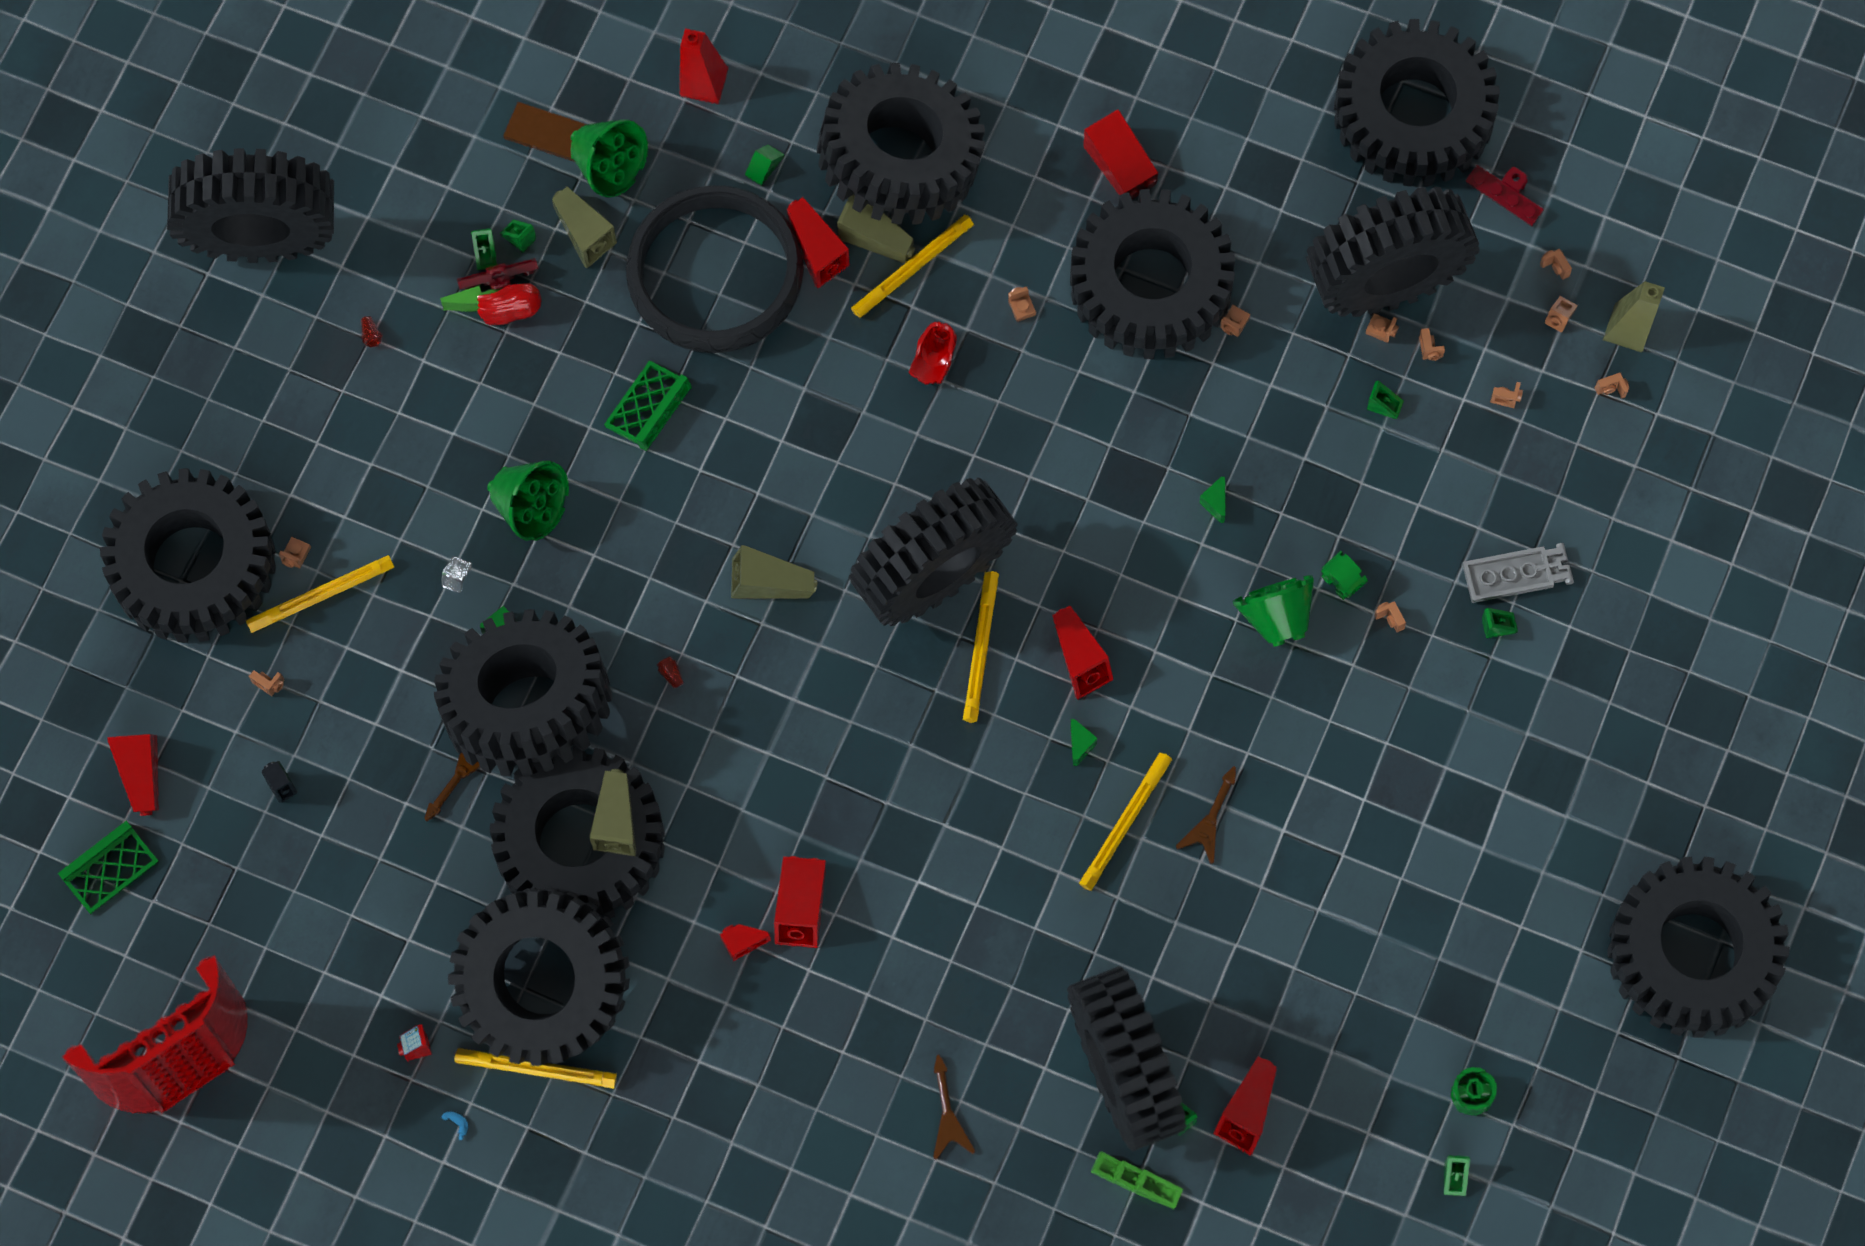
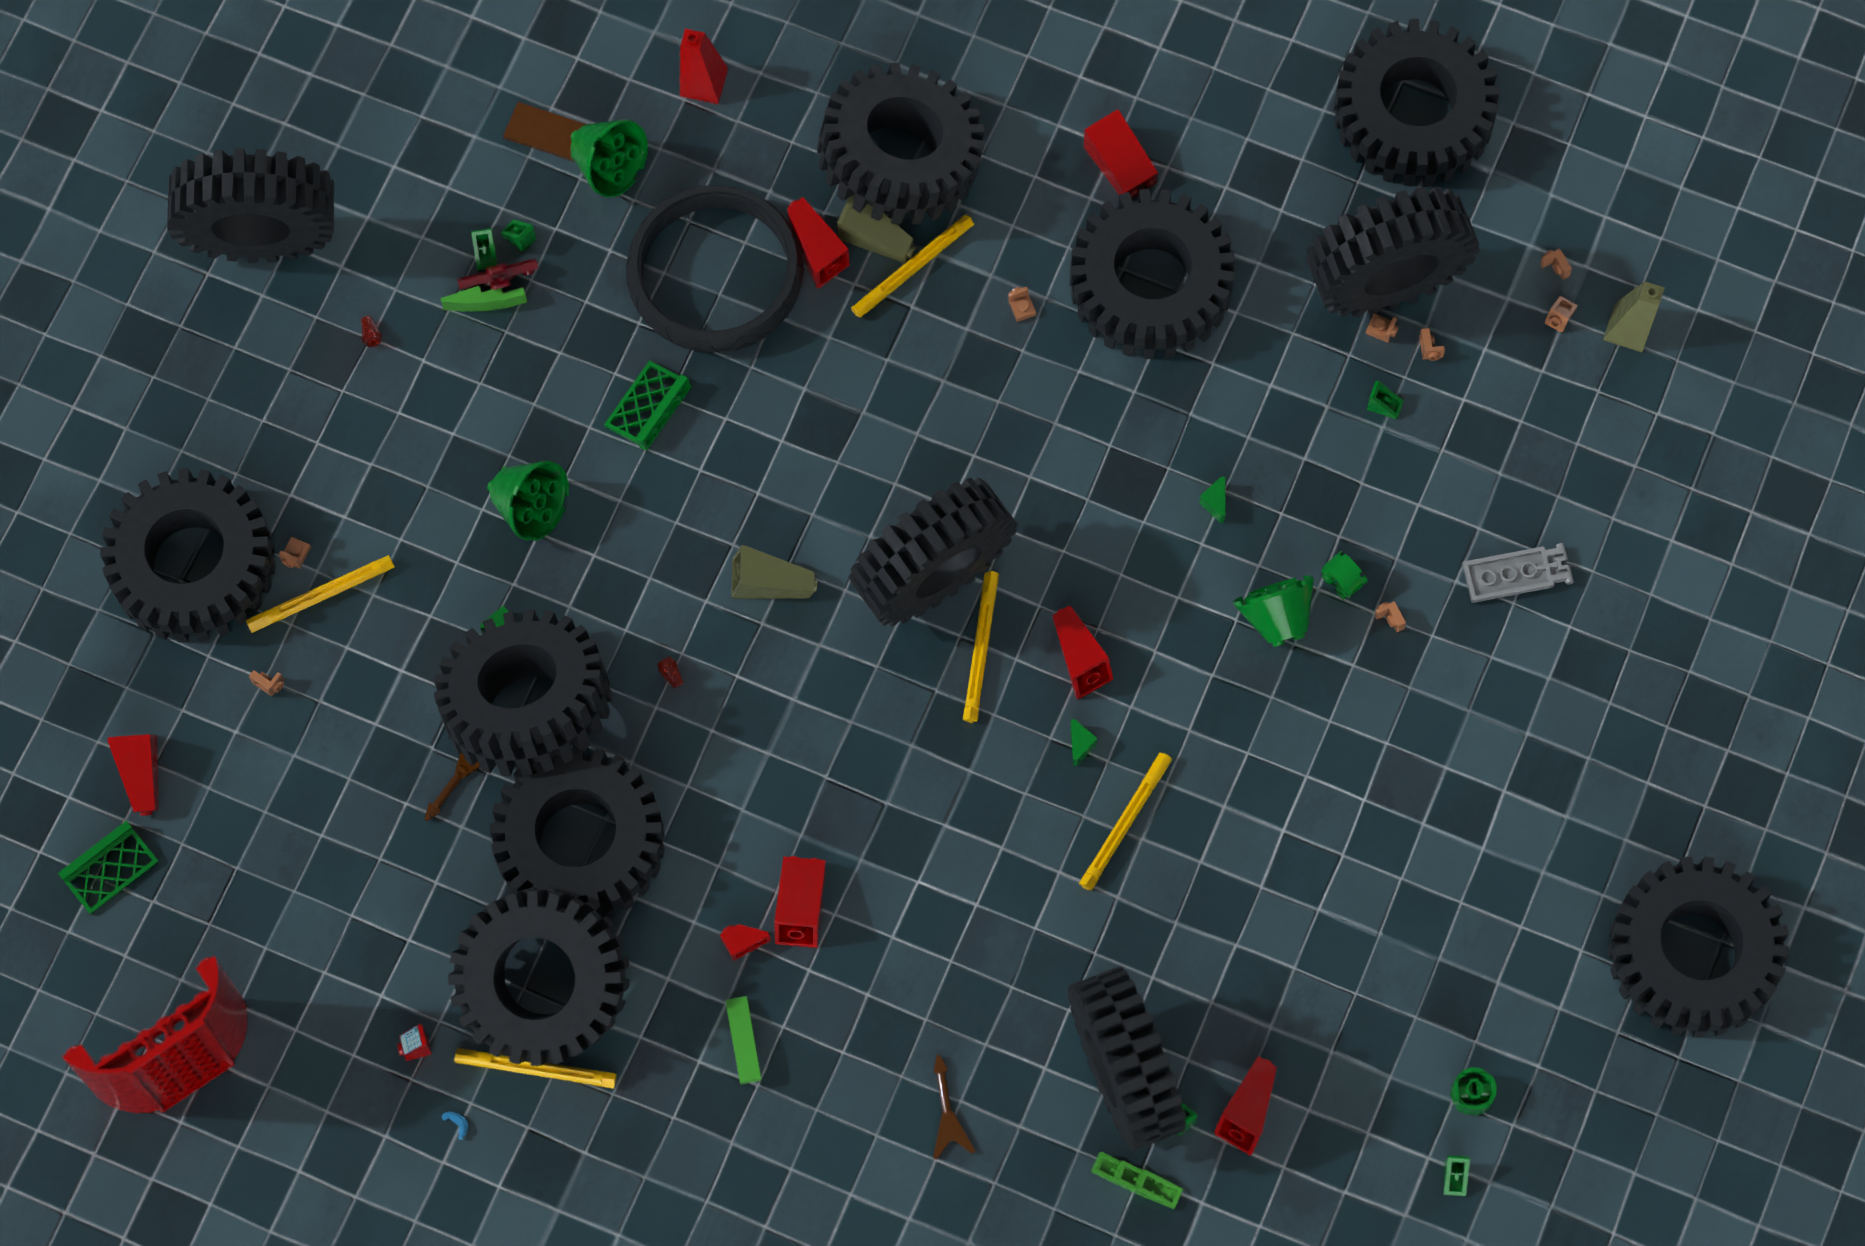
(279, 781): black brick -> none
(455, 573): clear bracket -> none
(509, 304): red hair -> none
(585, 227): olive slope -> none
(613, 818): olive slope -> none
(743, 1040): none -> bright green slope
(763, 164): green slope -> none
(934, 353): red hair -> none
(1205, 830): reddish brown piece -> none
(1234, 321): nougat bracket -> none
(1498, 623): green slope -> none
(1505, 397): nougat bracket -> none
(1506, 192): dark red plate -> none
(1609, 385): nougat bracket -> none

